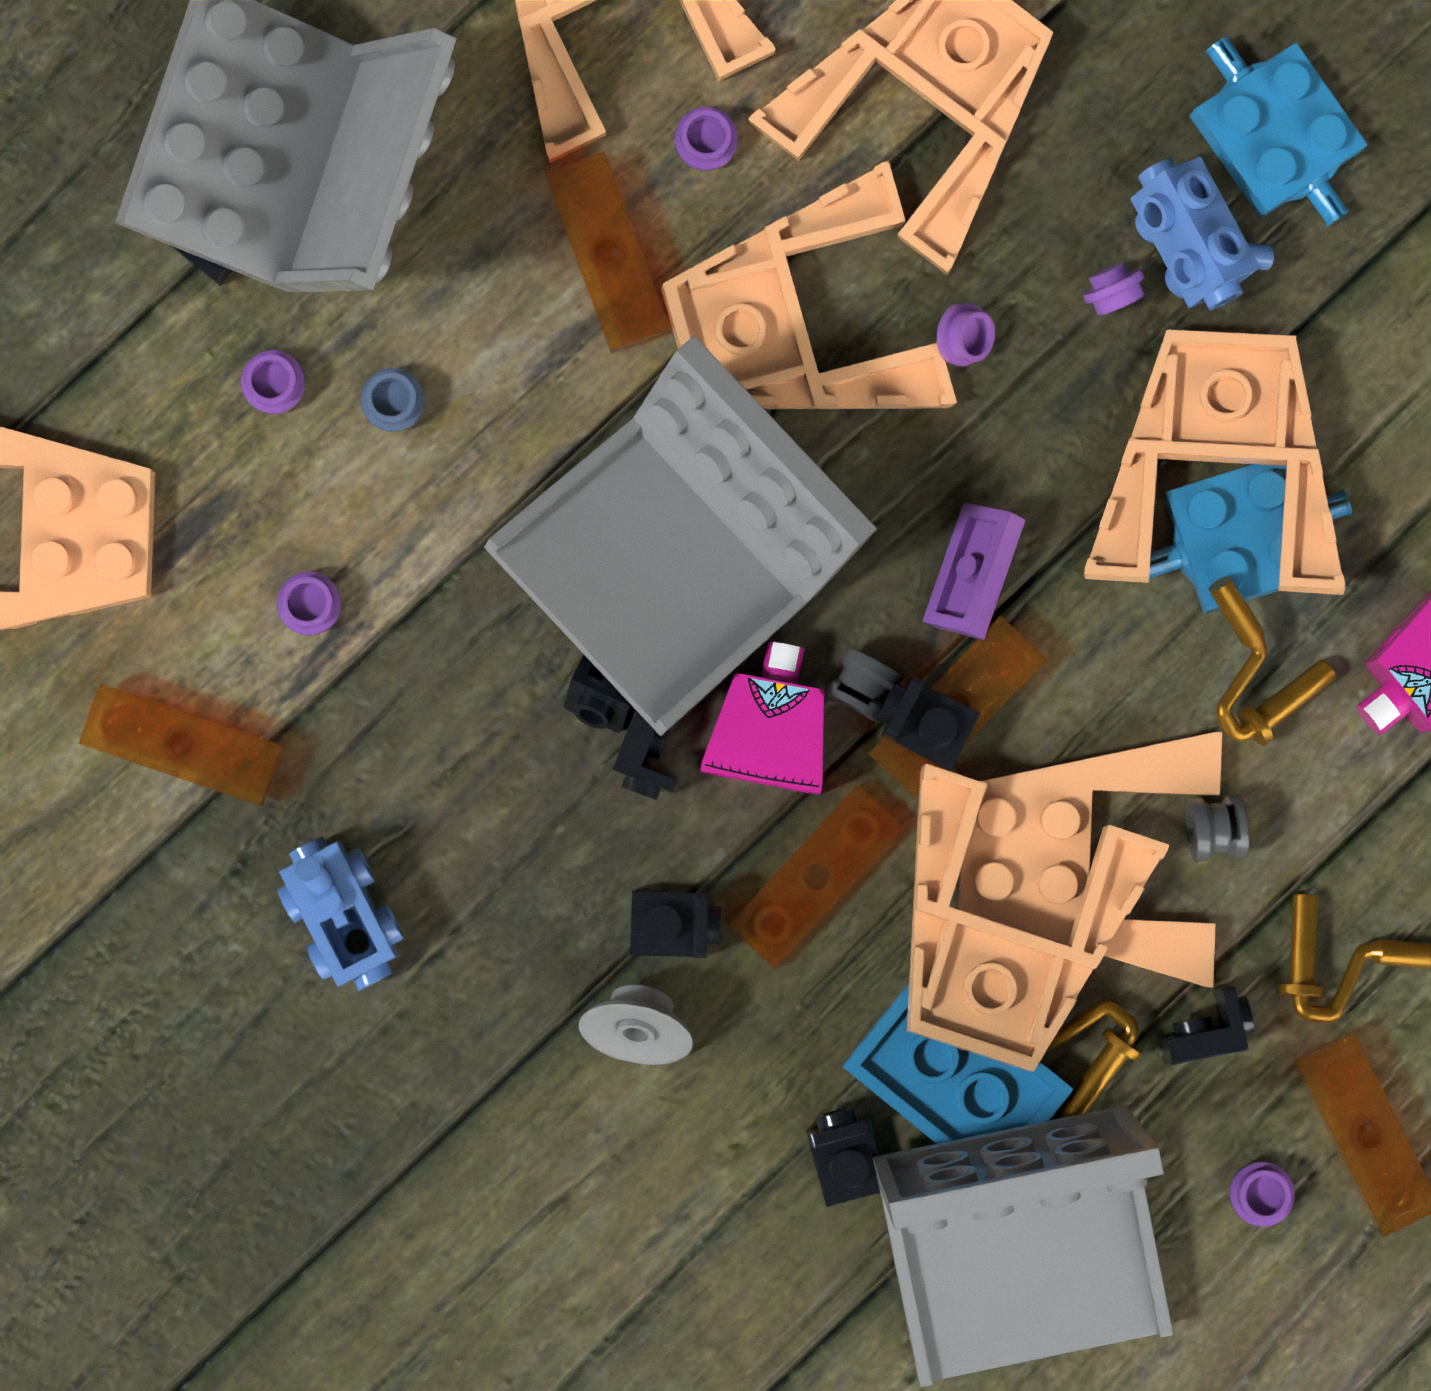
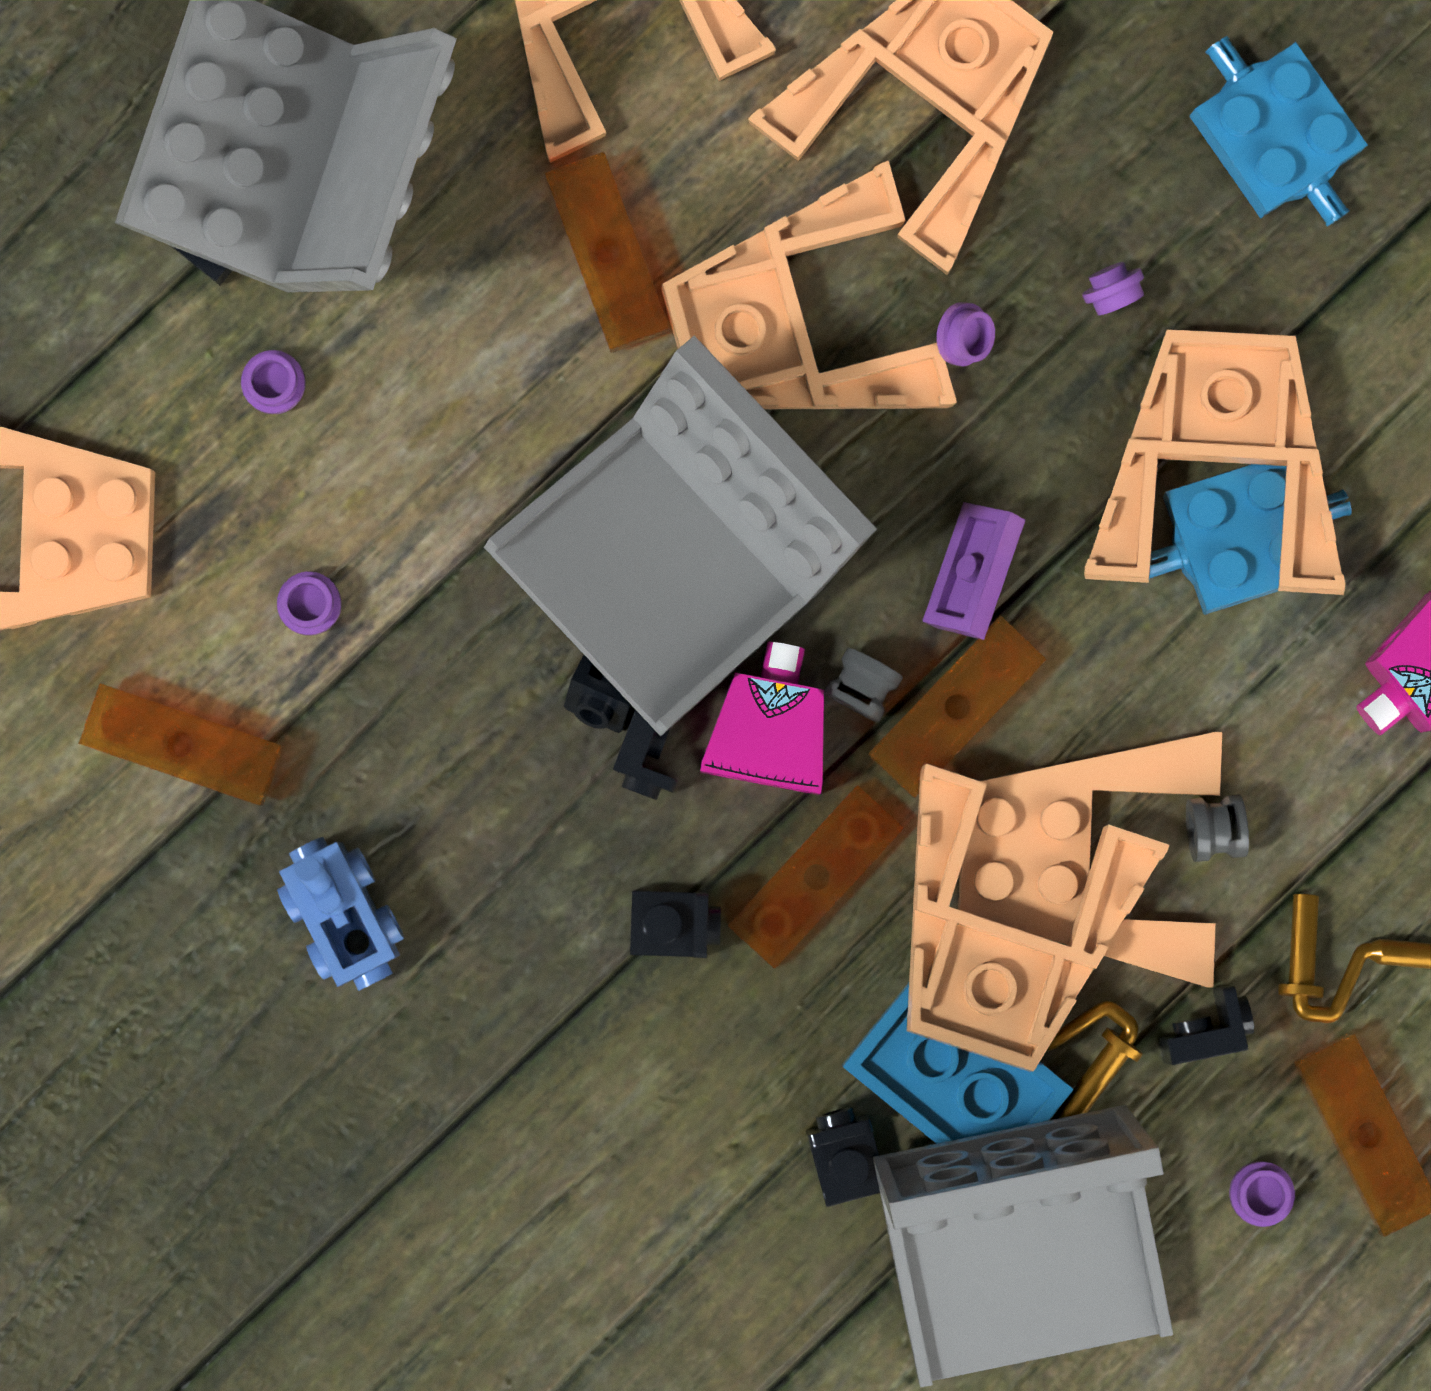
(392, 400): sand blue plate -> none
(637, 1027): light grey piece -> none
(706, 138): medium lavender plate -> none
(927, 722): black bracket -> none
(1195, 234): medium blue brick -> none
(1259, 722): pearl gold piece -> none

